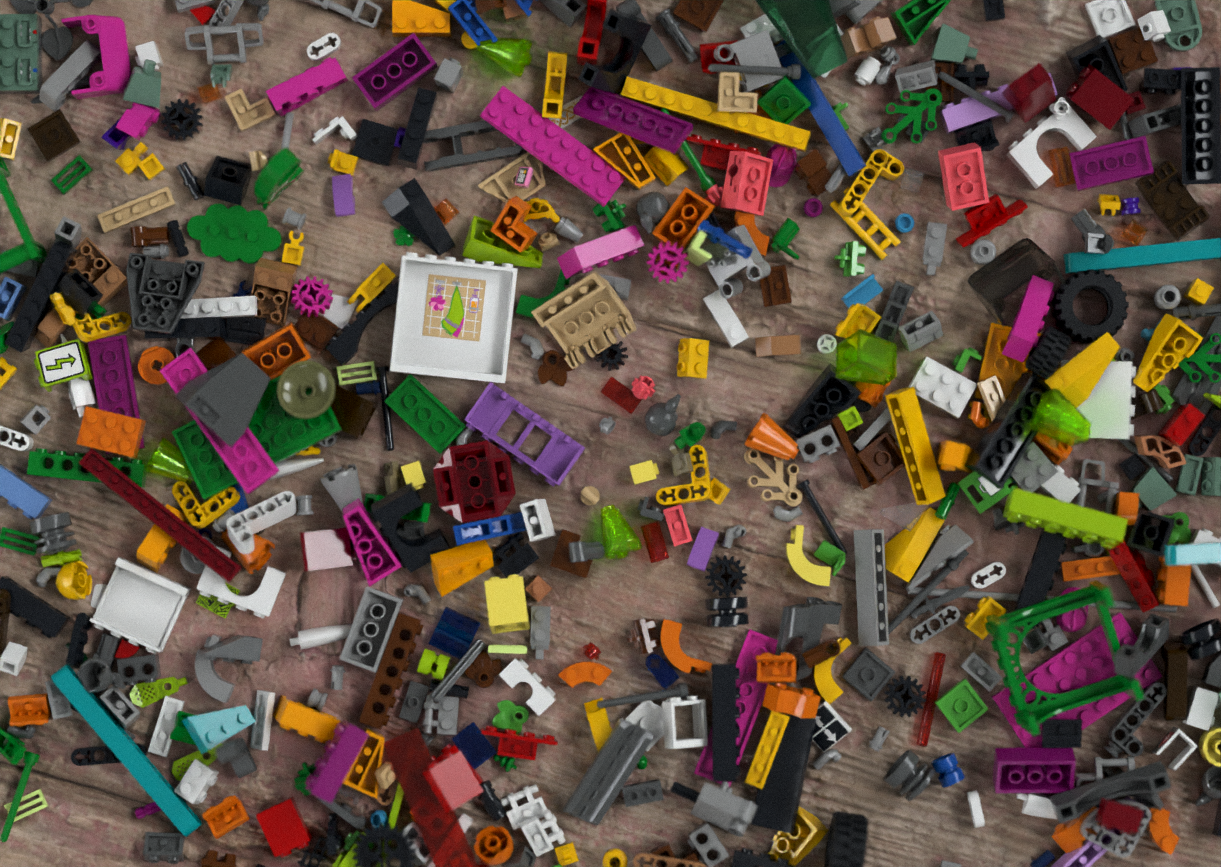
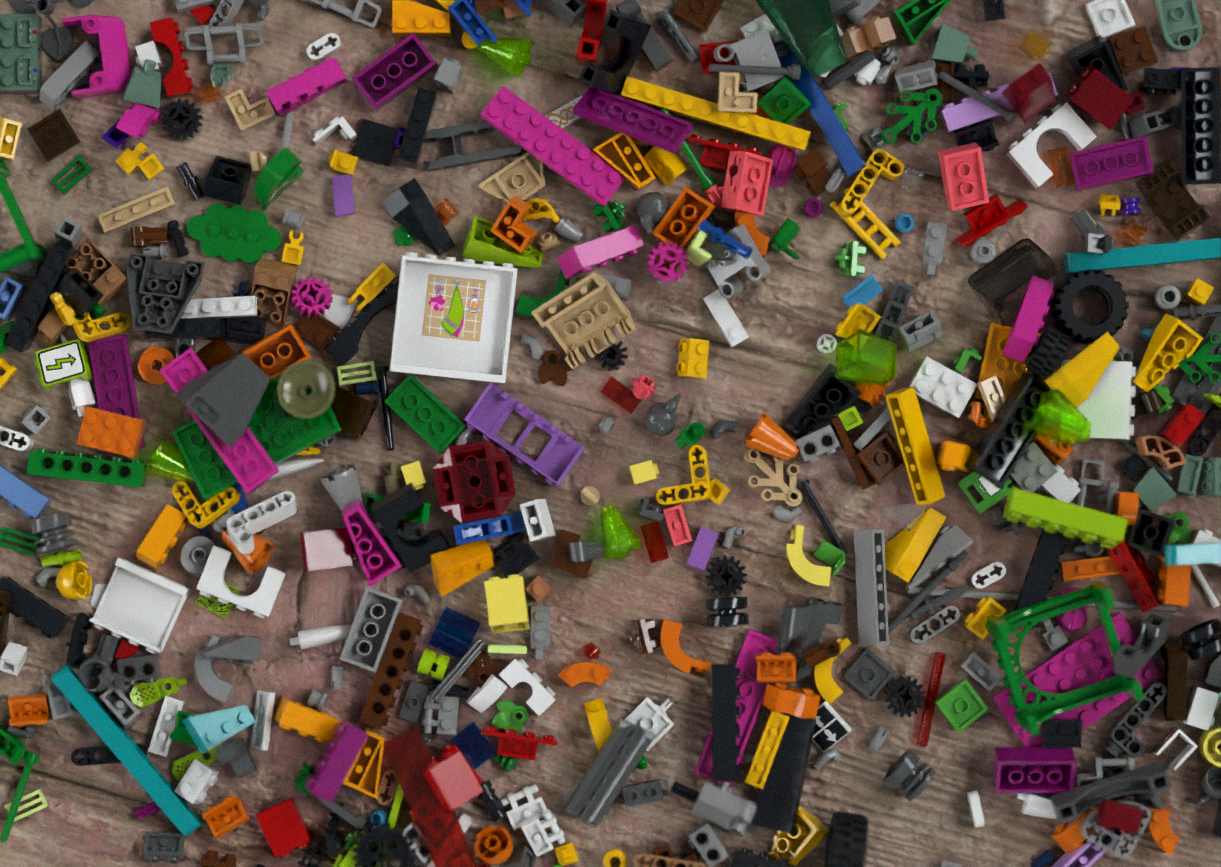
(160, 515): dark red plate -> none
(176, 81): none -> red arch
(304, 505): light grey bush -> none
(385, 775): tan plate -> none
(486, 695): none -> white slope
(524, 177): slope -> none
(555, 85): yellow arch -> none
(663, 673): clear blue piece -> none
(680, 690): dark grey piece -> none
(681, 461): dark tan plate -> none
(699, 723): white window -> none
(775, 287): reddish brown plate -> none
(778, 345): medium nougat slope -> none
(849, 69): none -> dark grey axle
(947, 501): green axle -> none
(948, 770): blue wheel -> none
(1035, 46): none -> clear yellow brick
(1035, 640): dark grey plate -> none
(1060, 113): white plate -> none
(1154, 25): white brick -> none

